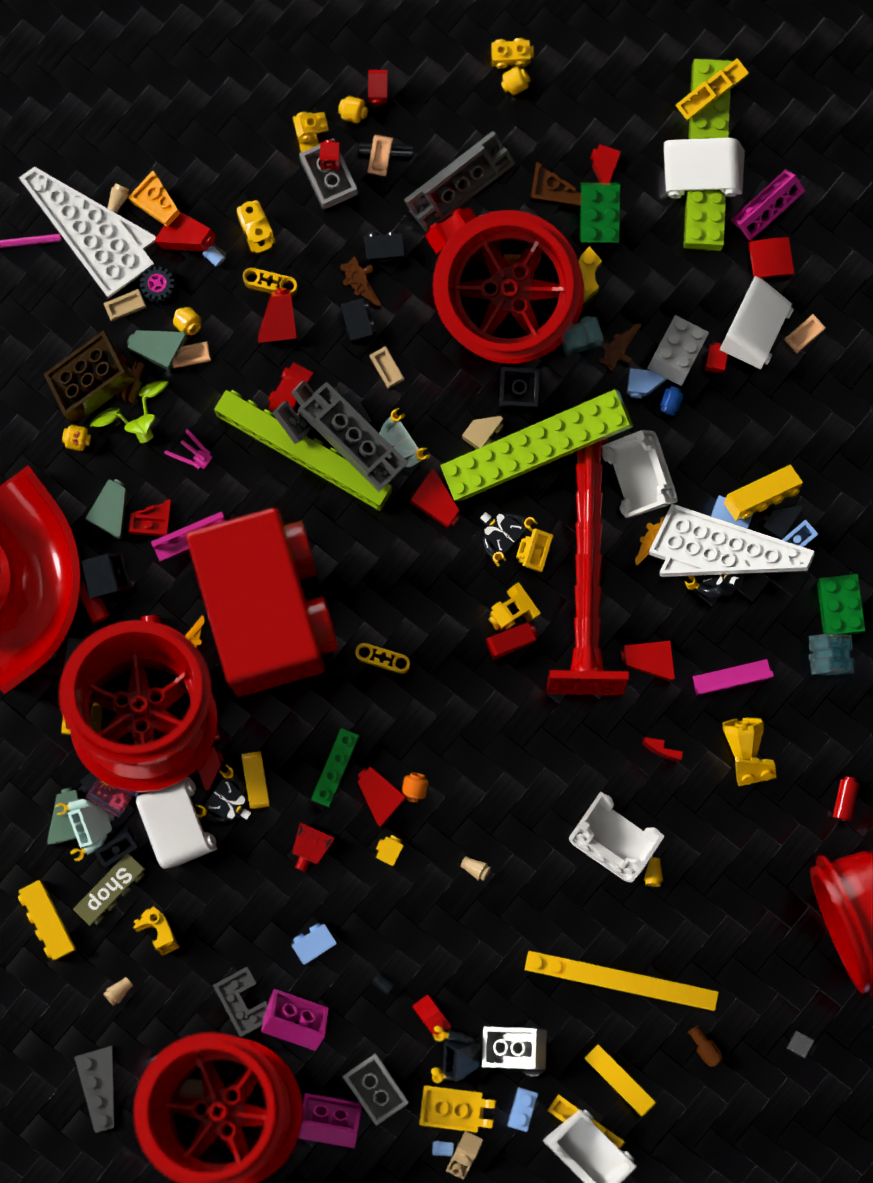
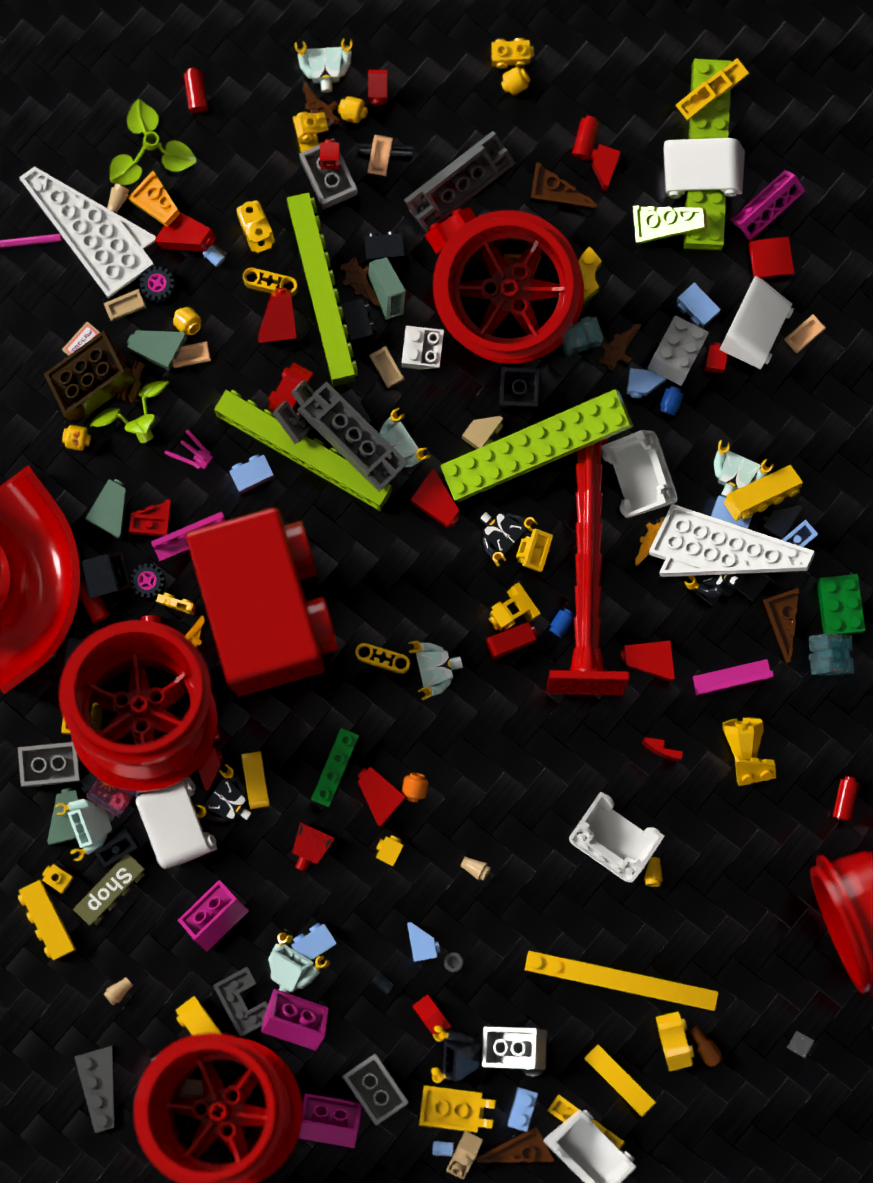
(49, 764): none -> light grey brick
(57, 878): none -> yellow brick
(85, 334): none -> tile
(144, 119): none -> lime plant
(144, 575): none -> black wheel
(165, 941): yellow tile -> none
(181, 605): none -> yellow wing
(195, 90): none -> red brick
(196, 1018): none -> yellow brick
(213, 915): none -> dark pink slope
(251, 474): none -> light blue brick
(291, 968): none -> light aqua torso
(316, 105): none -> reddish brown piece
(321, 289): none -> lime brick
(325, 64): none -> light aqua torso
(387, 287): none -> sand green slope
(422, 348): none -> white slope
(422, 943): none -> light blue slope
(434, 667): none -> light aqua torso
(453, 962): none -> dark grey tile
(523, 1148): none -> reddish brown wing
(562, 623): none -> blue brick
(585, 138): none -> red brick
(600, 212): green brick -> none
(659, 223): none -> wing
(674, 1041): none -> yellow brick
(697, 305): none -> light blue brick
(736, 470): none -> light aqua torso
(782, 615): none -> reddish brown wing

